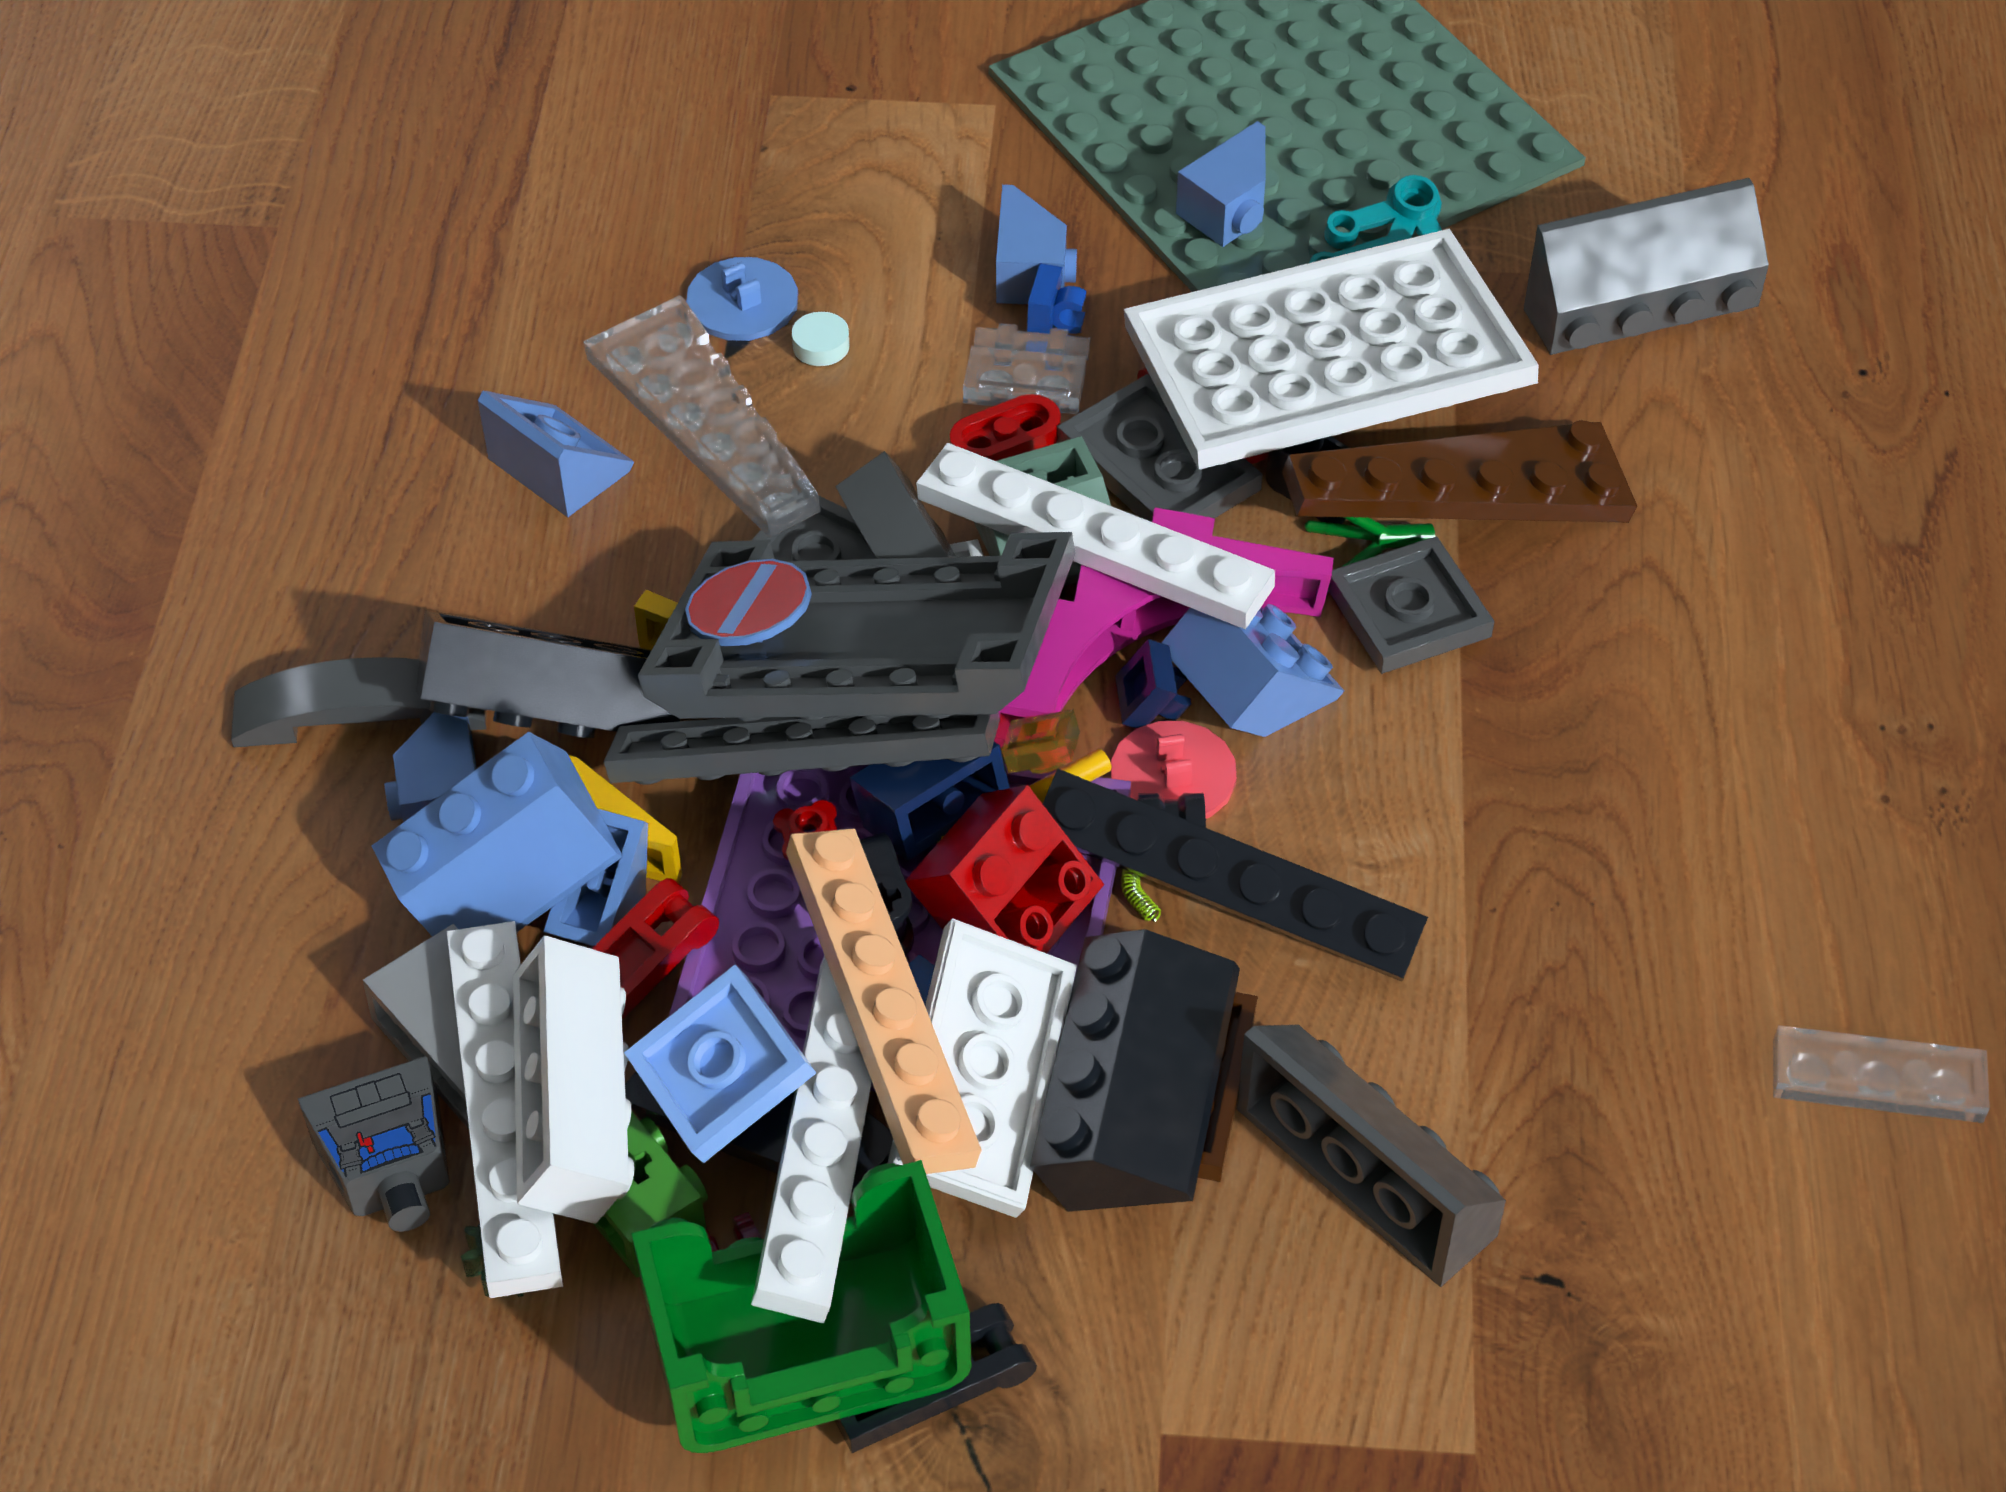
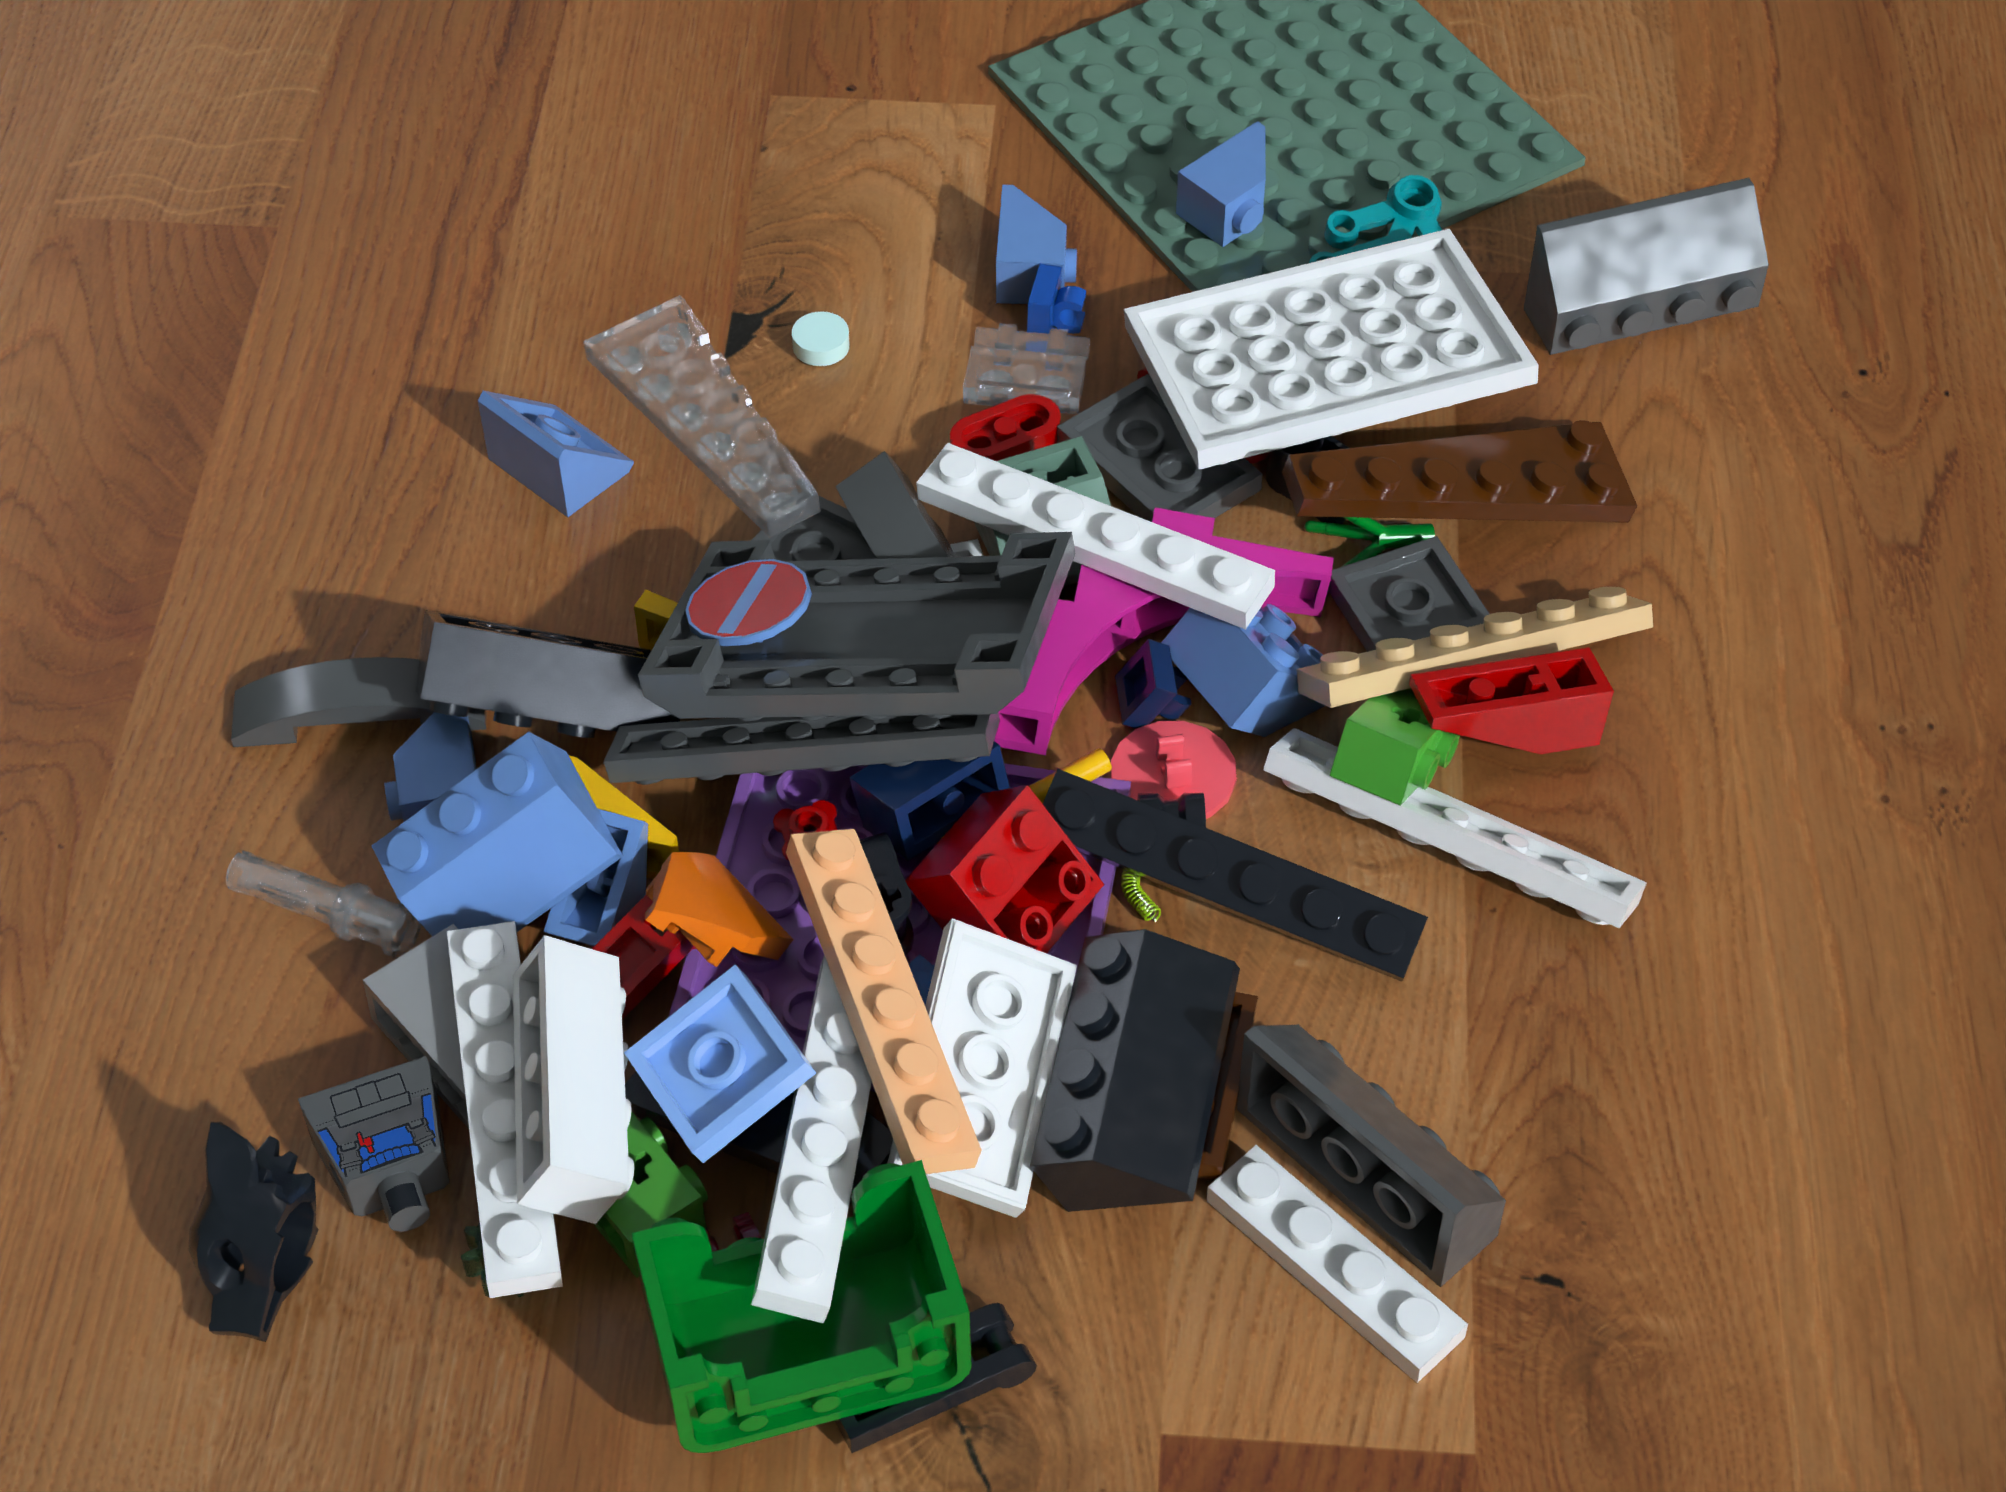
(253, 1217): none -> black piece
(348, 910): none -> clear pin
(712, 909): none -> orange slope
(743, 298): medium blue piece -> none
(1041, 742): clear yellow plate -> none
(1337, 1263): none -> white plate
(1391, 747): none -> bright green brick
(1470, 834): none -> white plate
(1520, 702): none -> red slope
(1555, 626): none -> tan plate
(1880, 1074): clear plate -> none

